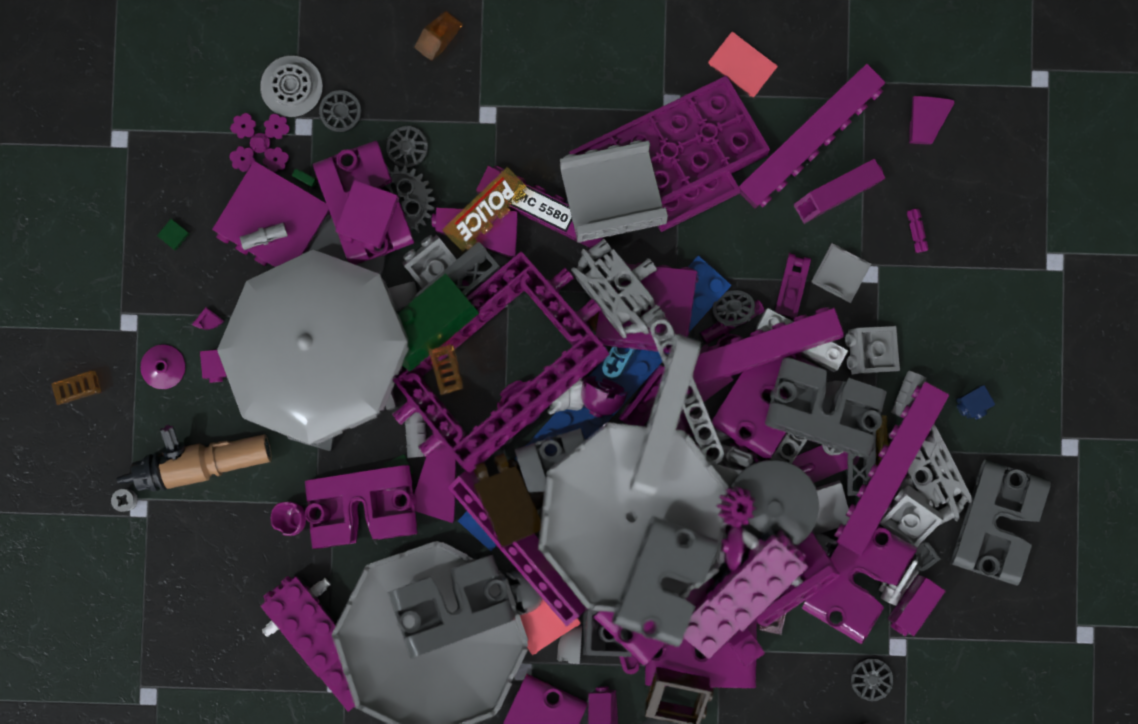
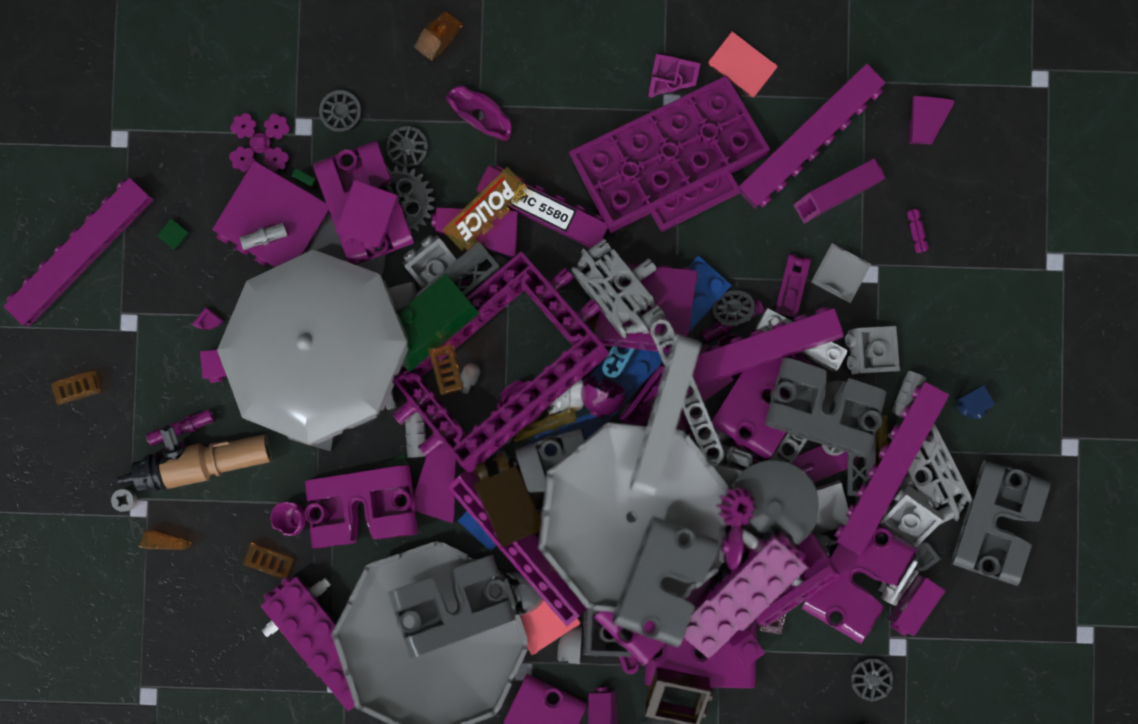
(78, 252): none -> magenta brick
(156, 540): none -> clear orange slope
(173, 370): magenta dish -> none
(183, 426): none -> magenta pin
(249, 555): none -> clear orange slope
(291, 86): light grey wheel -> none
(467, 101): none -> magenta piece
(469, 376): none -> light grey cylinder
(558, 420): none -> clear yellow pin
(612, 191): light grey panel -> none
(672, 74): none -> magenta slope

